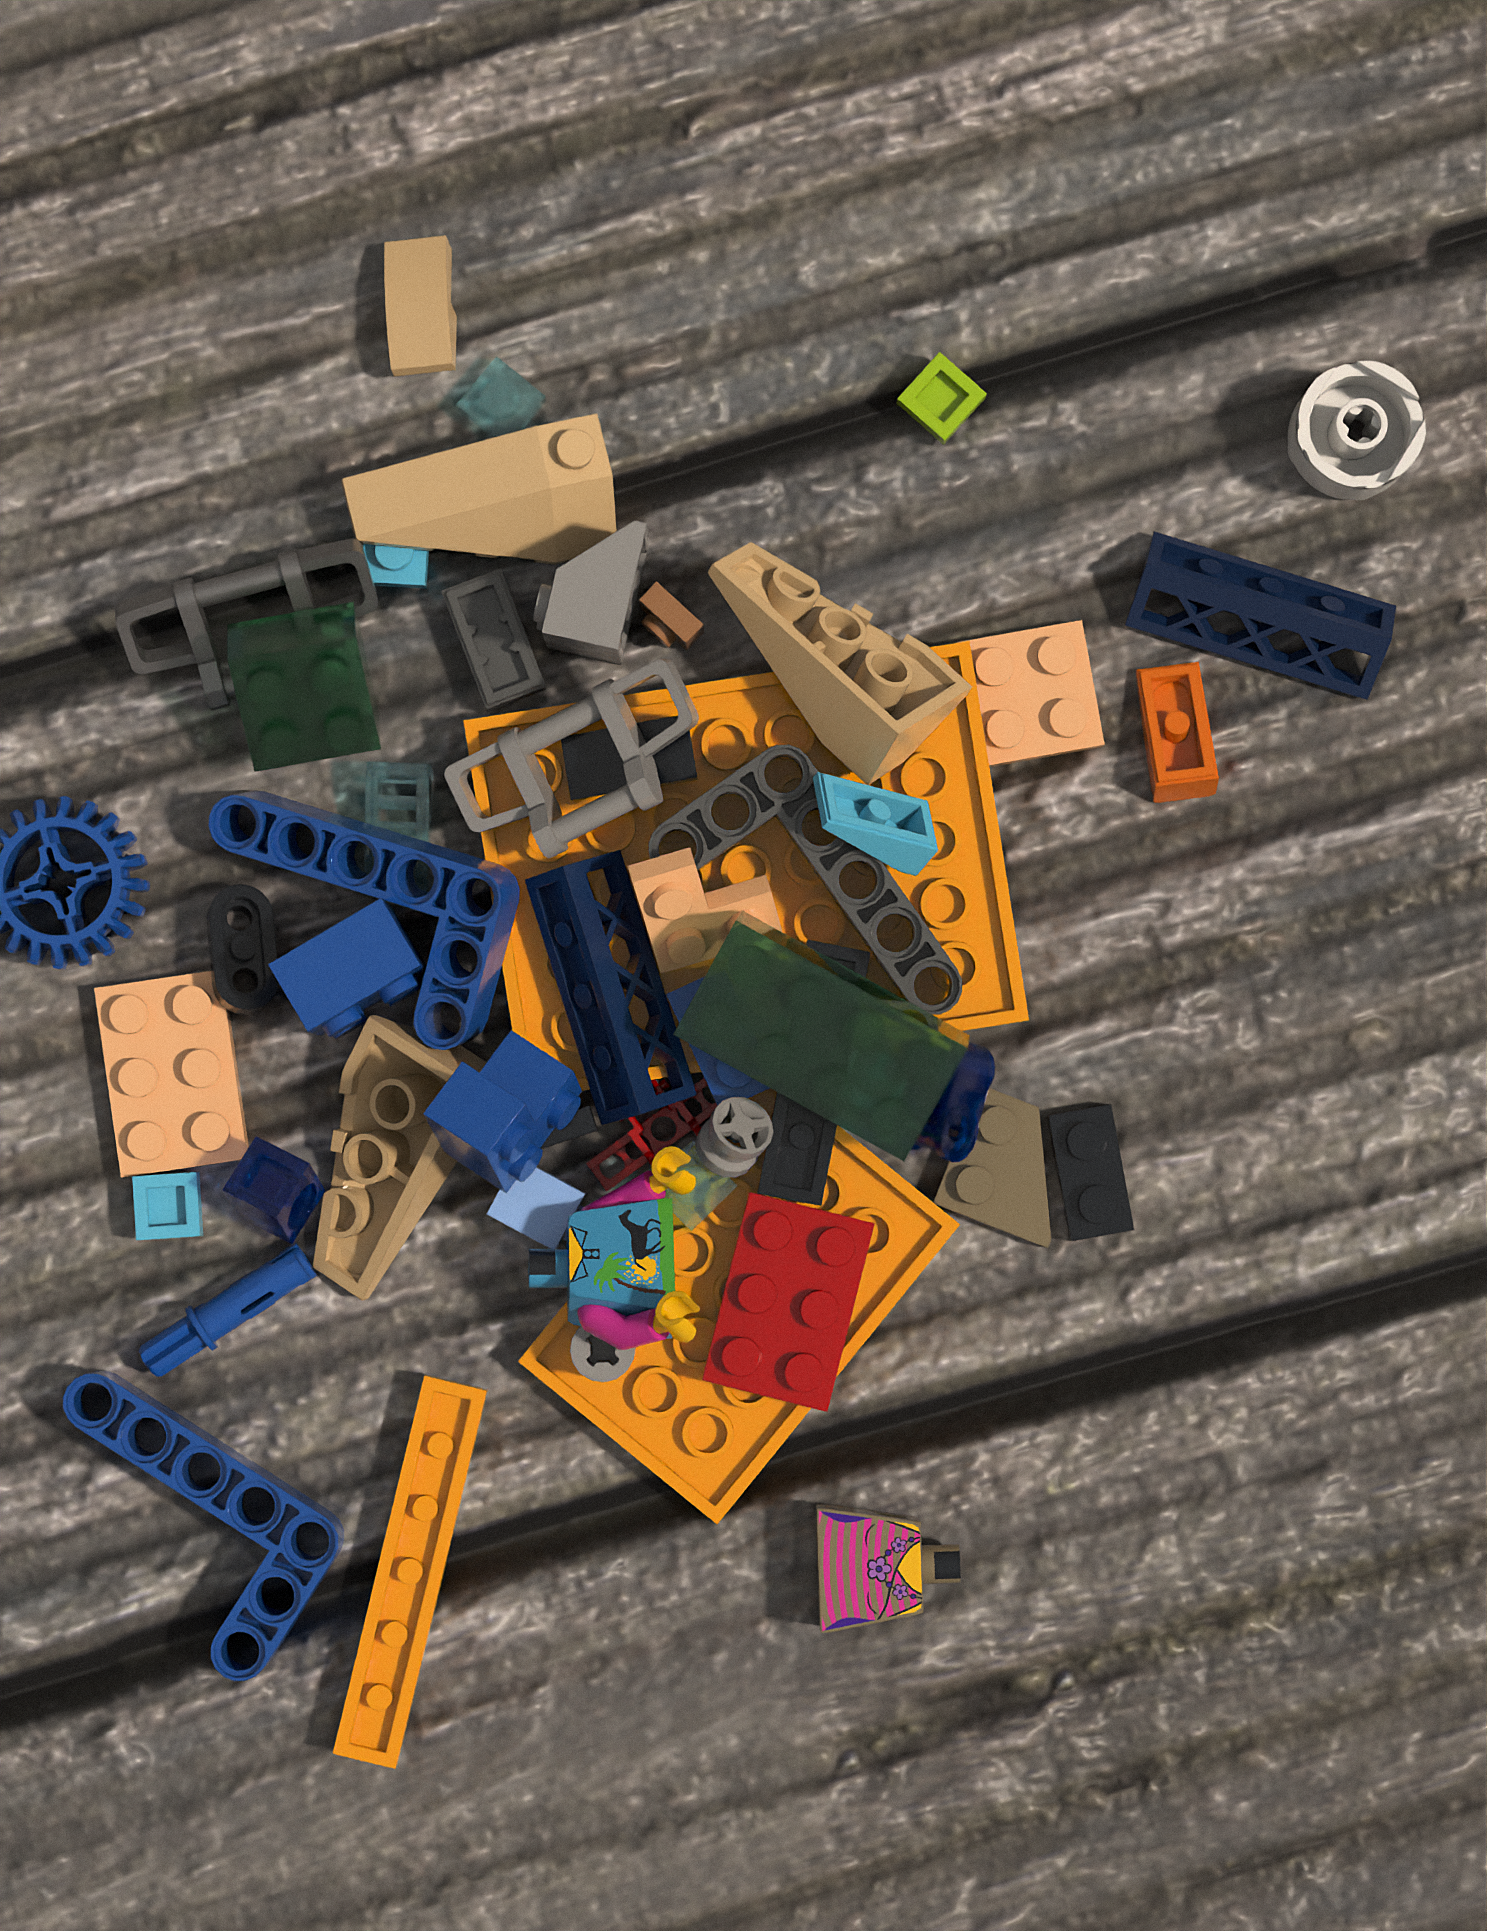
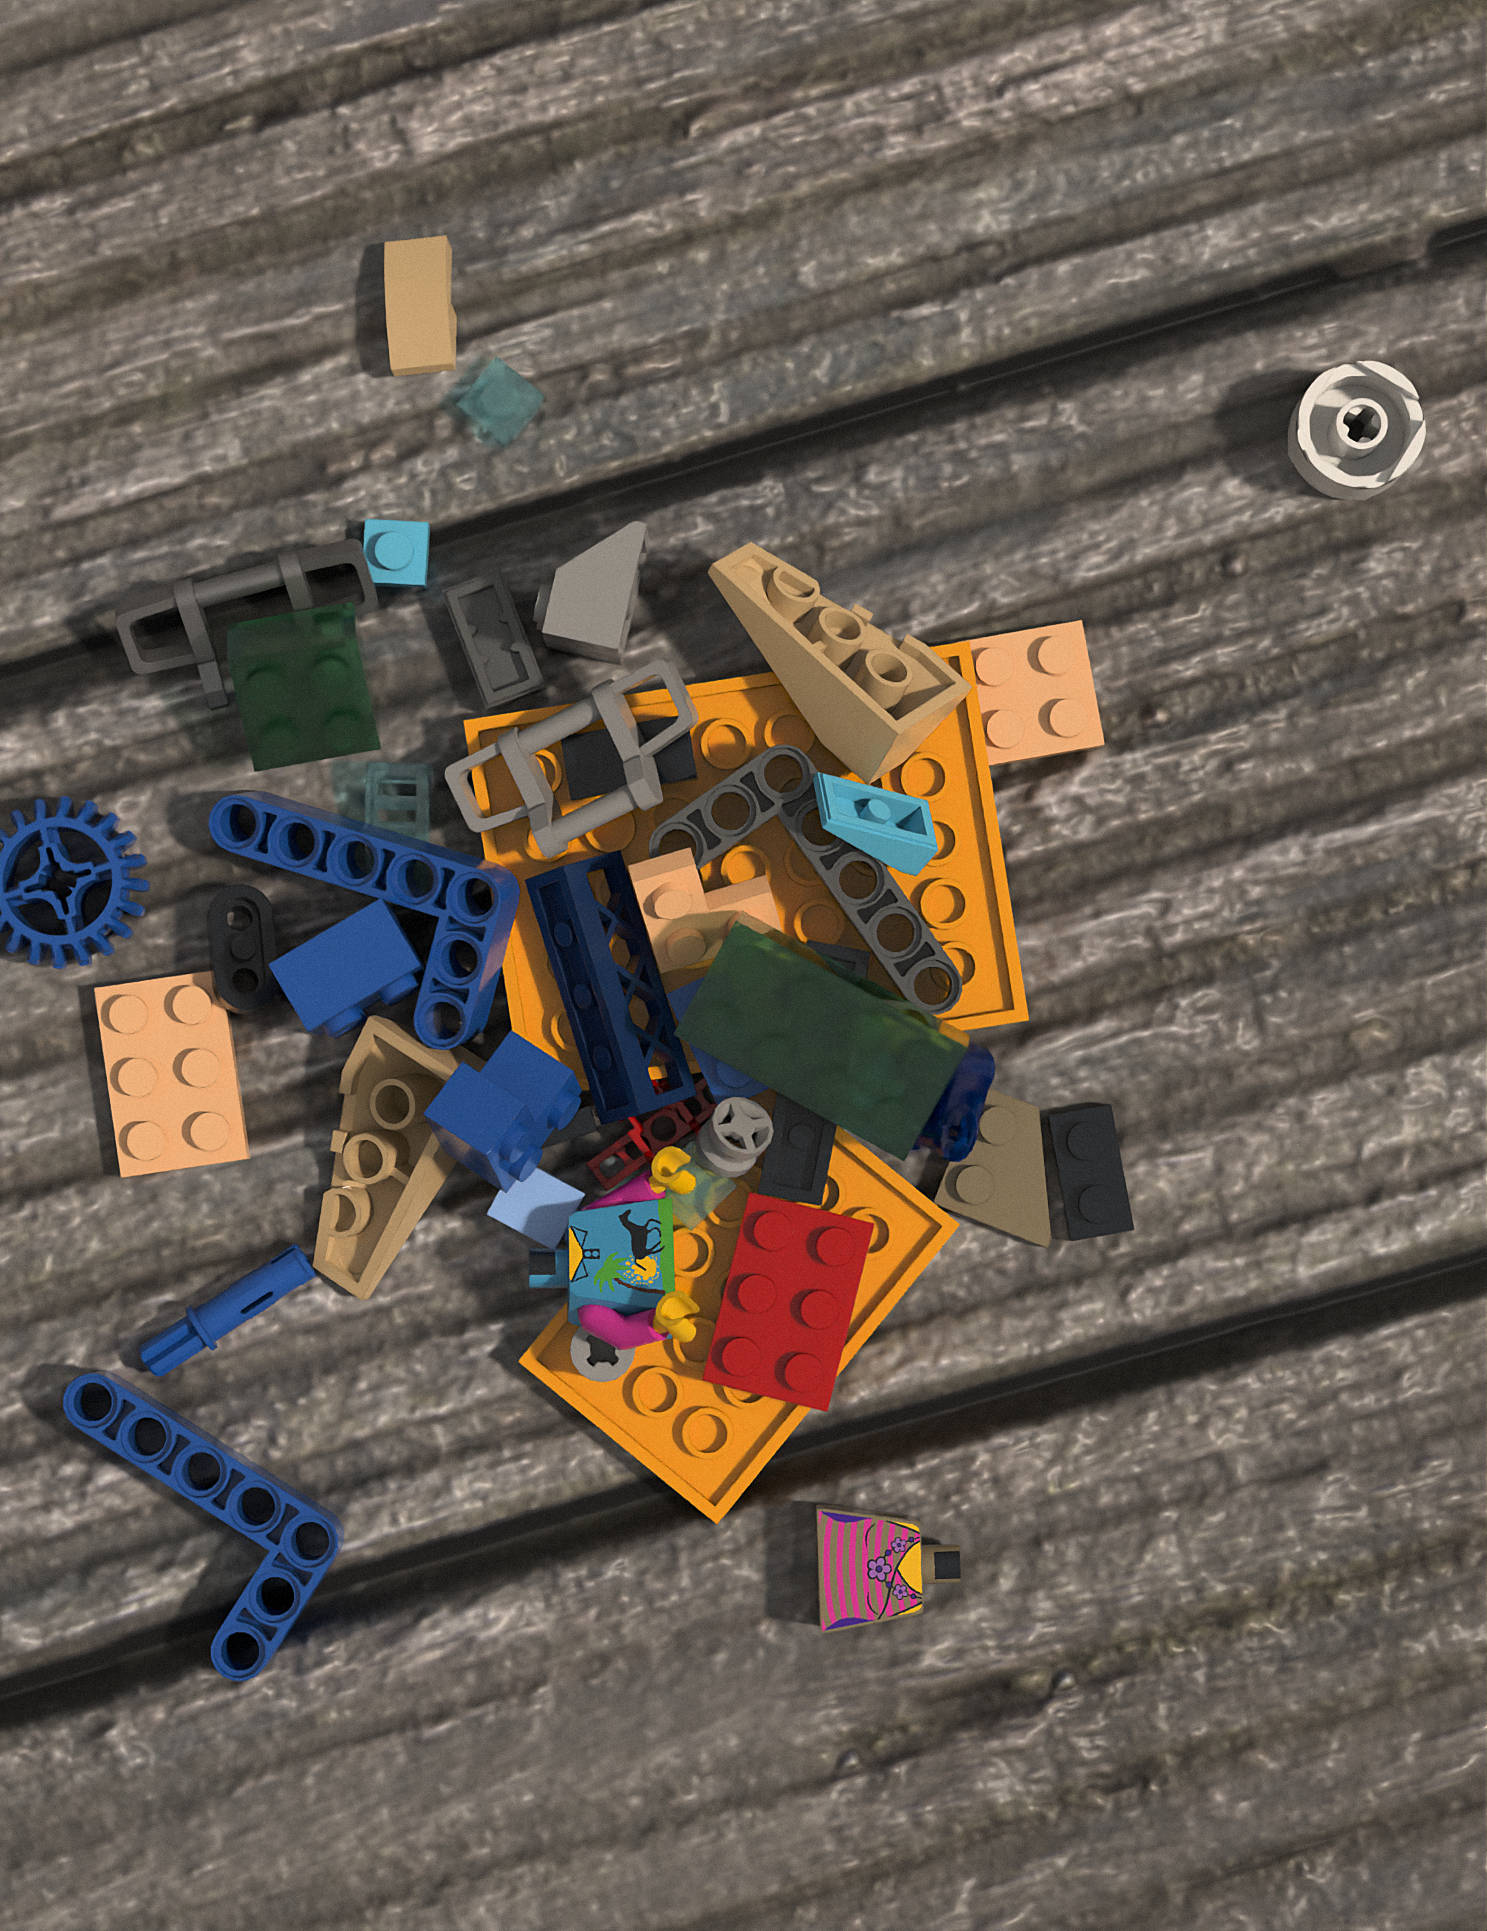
(167, 1206): medium azure plate -> none
(274, 1190): clear blue brick -> none
(410, 1571): light orange plate -> none
(512, 495): tan wedge -> none
(669, 618): medium nougat plate -> none
(941, 398): lime plate -> none
(1176, 732): orange slope -> none
(1267, 596): dark blue fence -> none

